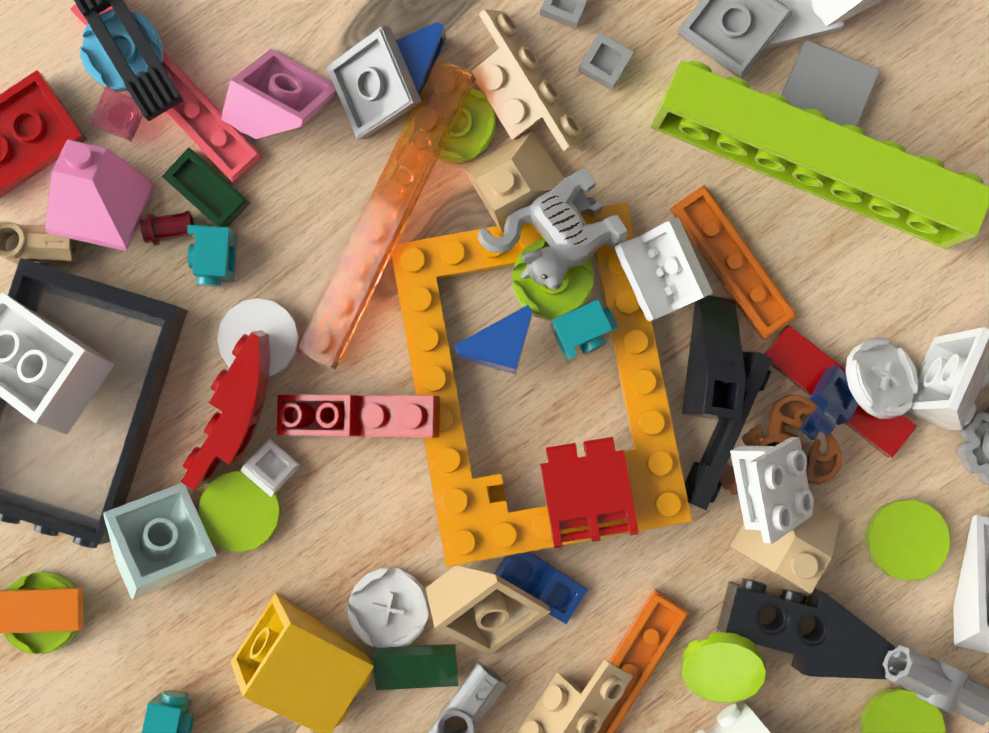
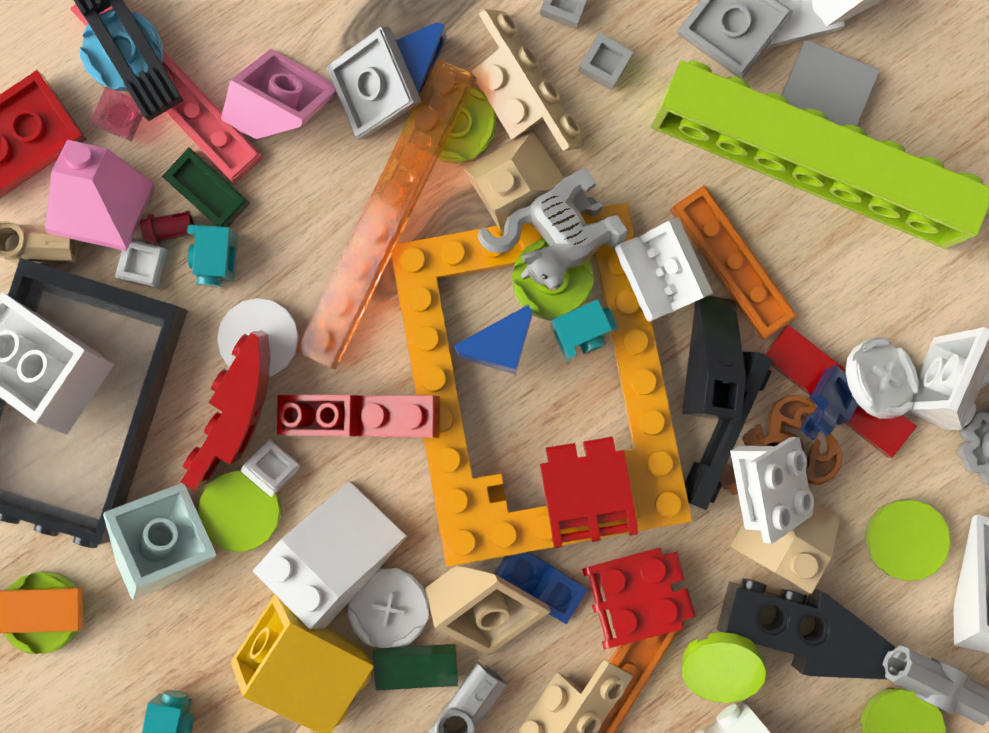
(142, 264): none -> white tile
(330, 556): none -> white slope
(640, 596): none -> red plate

